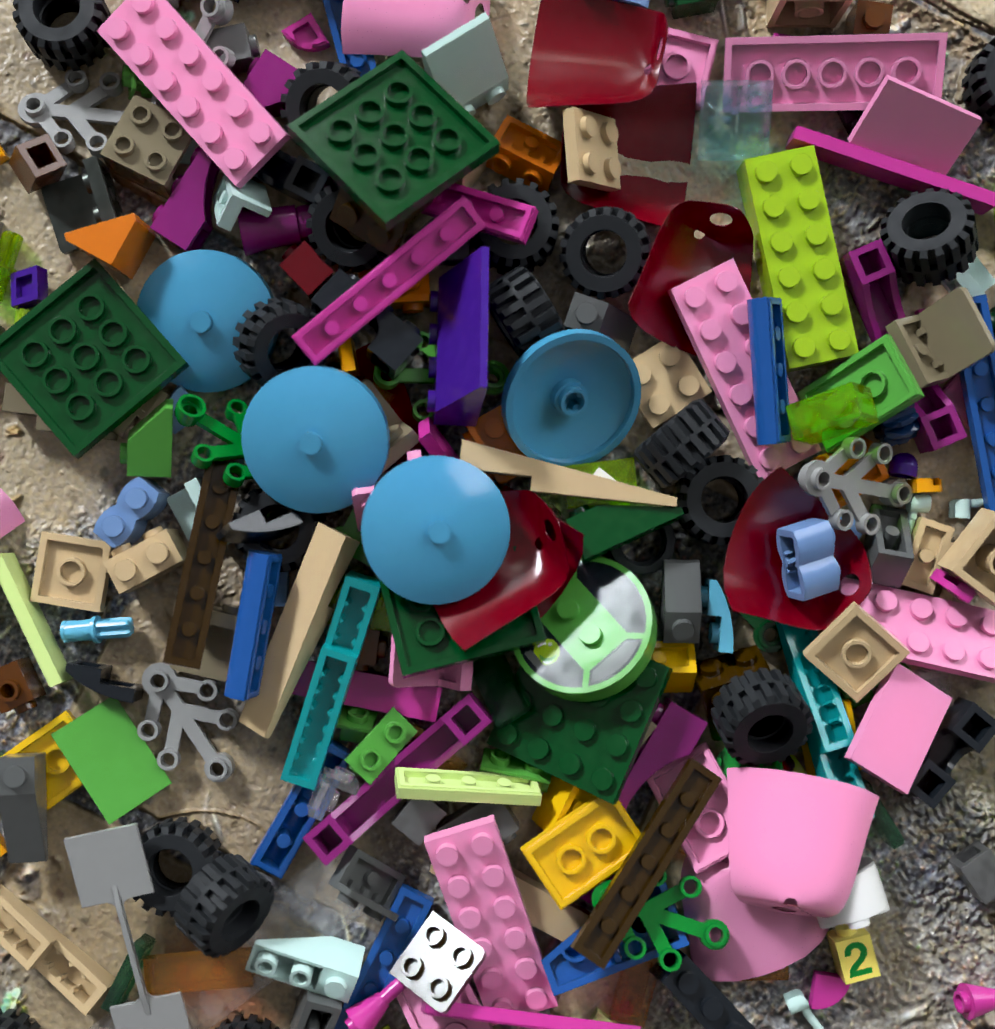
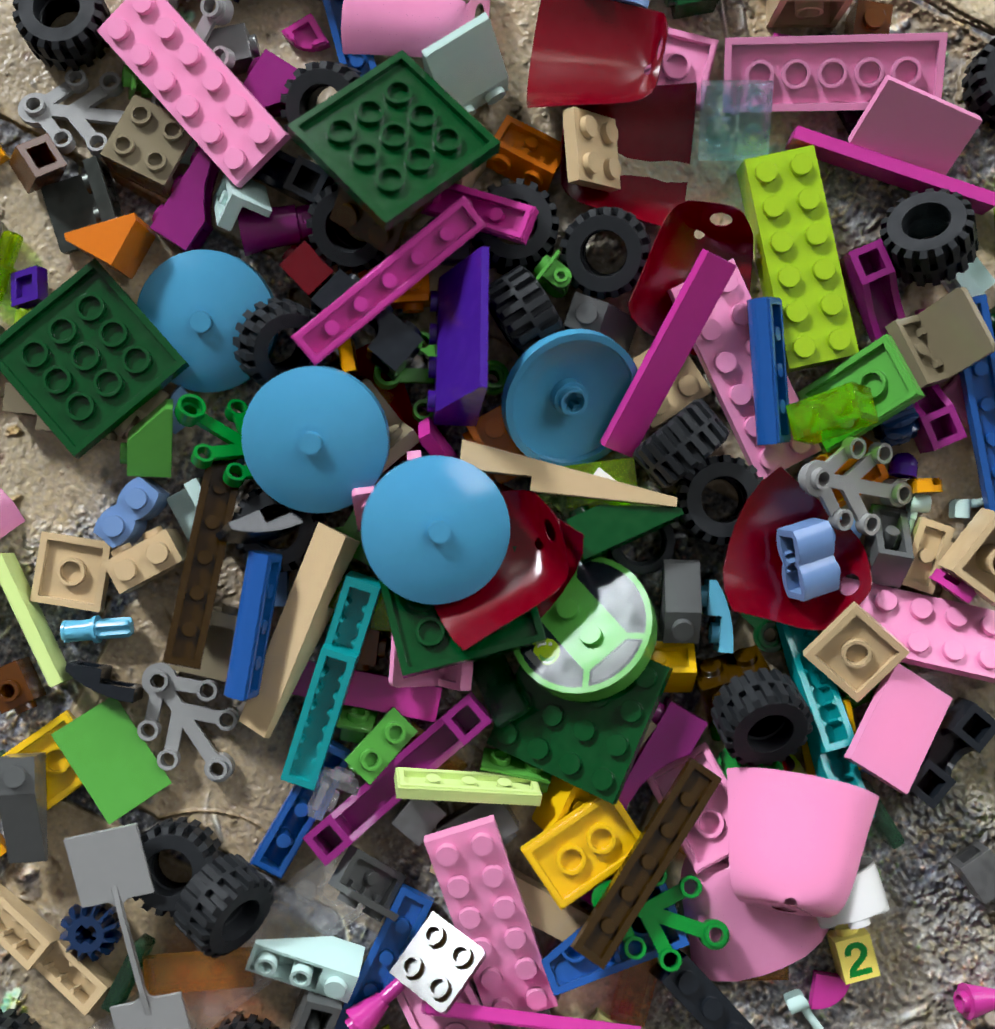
(84, 941): none -> dark blue gear
(553, 275): none -> bright green hinge
(668, 352): none -> dark pink tile

